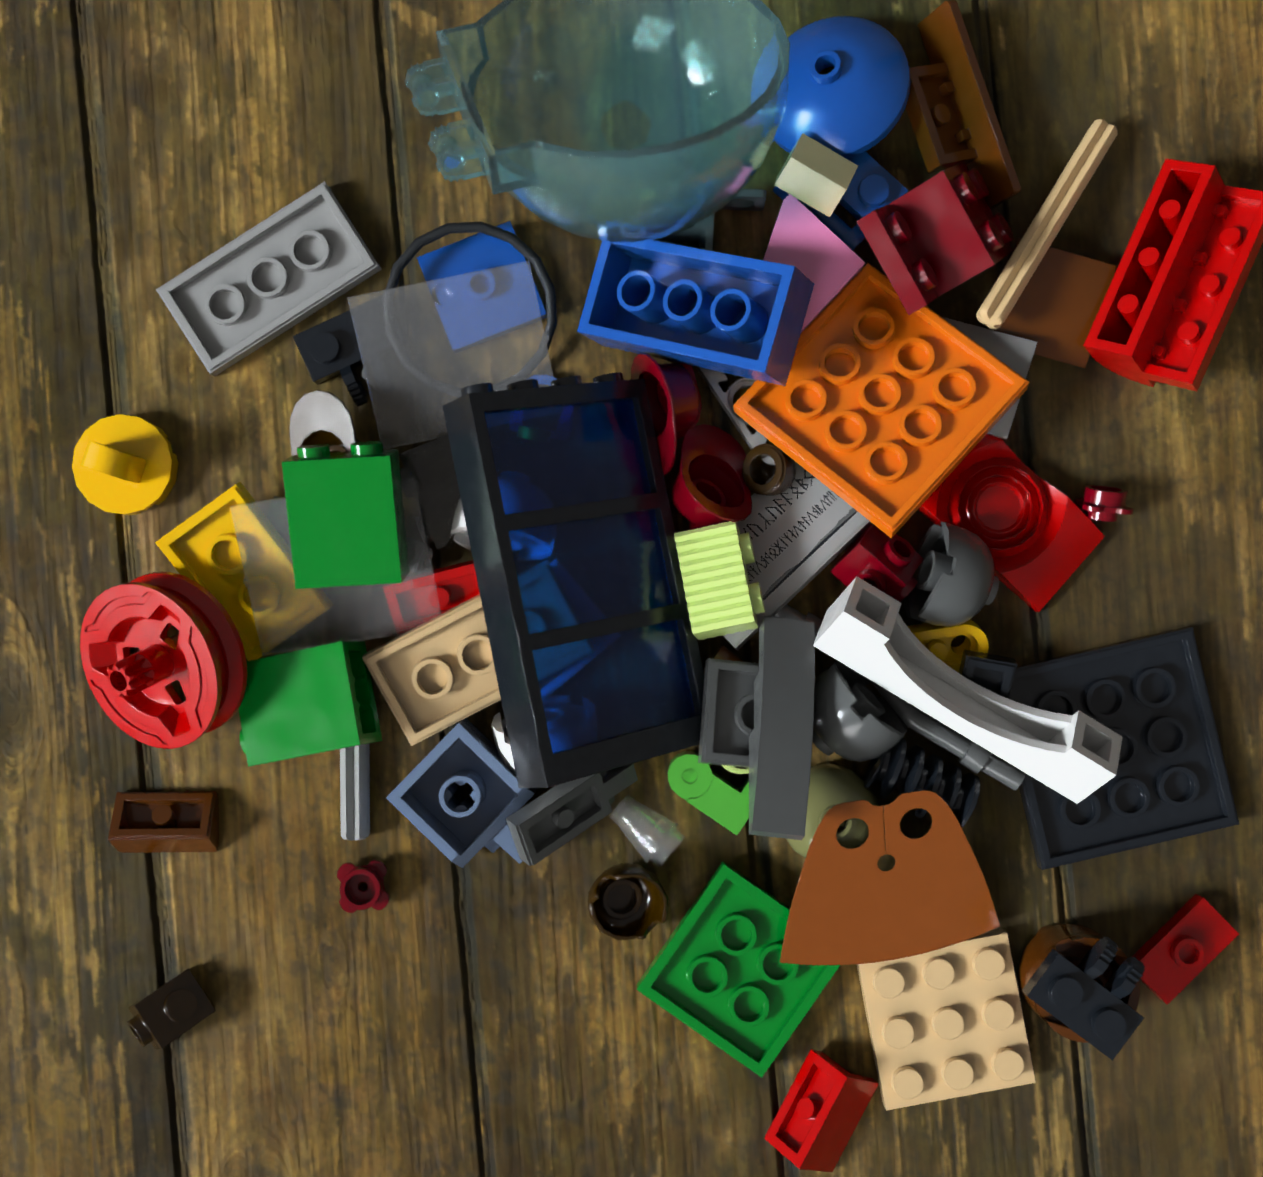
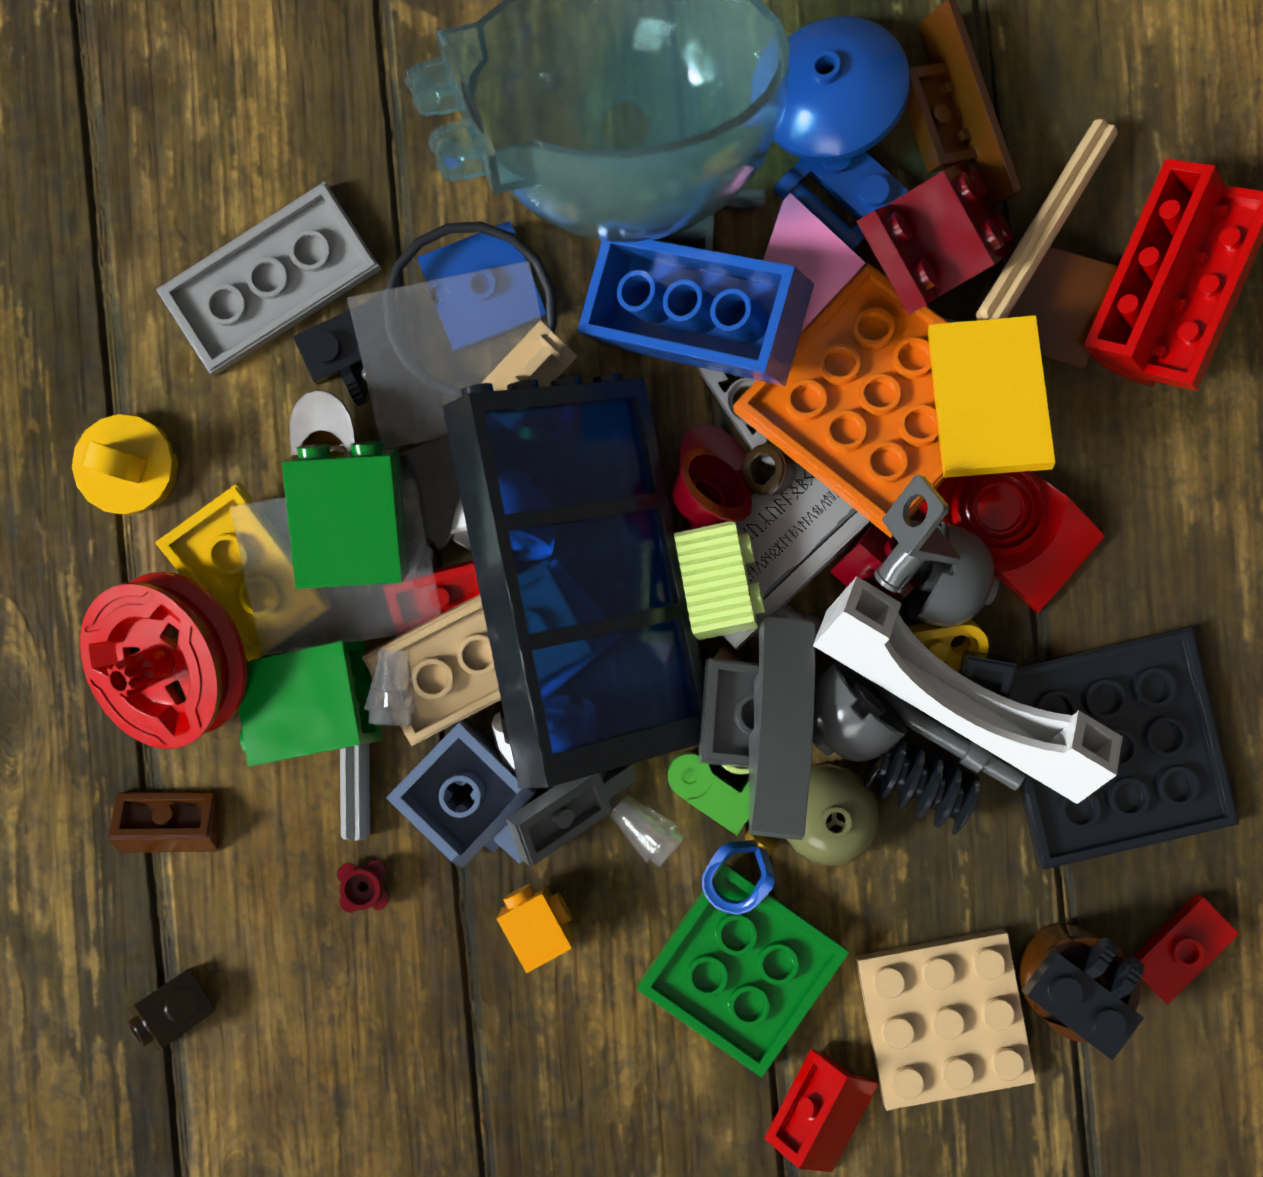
(391, 690): none -> clear cone
(536, 356): none -> tan hinge
(536, 925): none -> light orange brick
(627, 902): dark brown hair -> none
(672, 401): dark red piece -> none
(763, 847): none -> blue piece
(816, 175): tan piece -> none
(862, 915): dark orange piece -> none
(916, 539): none -> dark grey bracket
(990, 397): none -> yellow tile
(1104, 502): dark red plate -> none

